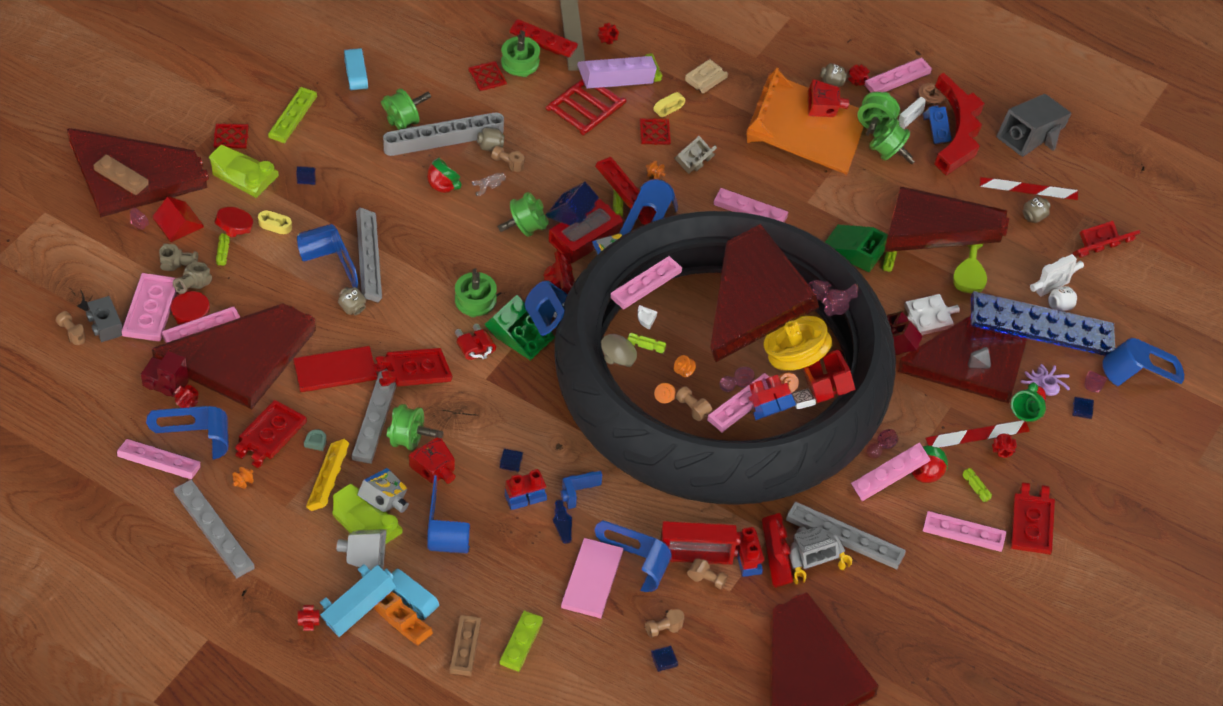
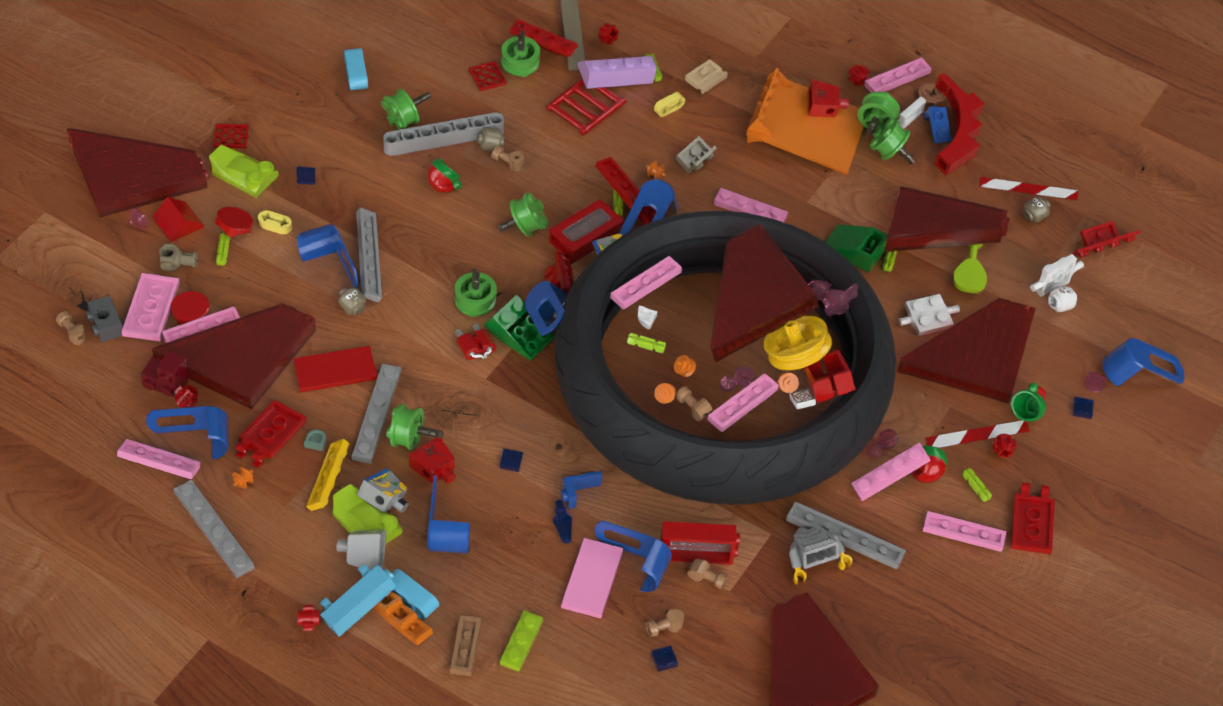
(121, 174): medium nougat plate -> none
(195, 276): dark tan connector -> none
(292, 115): lime tile -> none
(413, 367): red tile -> none
(492, 181): clear plate -> none
(525, 489): red hips -> none
(573, 205): clear blue slope -> none
(618, 350): dark tan dish -> none
(655, 141): red window -> none
(750, 553): red hips -> none
(772, 400): hips -> none
(777, 550): red bracket -> none
(833, 74): dark tan head -> none
(904, 333): dark red brick -> none
(980, 359): flat silver slope -> none
(1029, 123): dark grey slope -> none
(1042, 324): clear blue plate -> none
(1046, 381): lavender animal -> none
(1052, 137): flat silver slope -> none

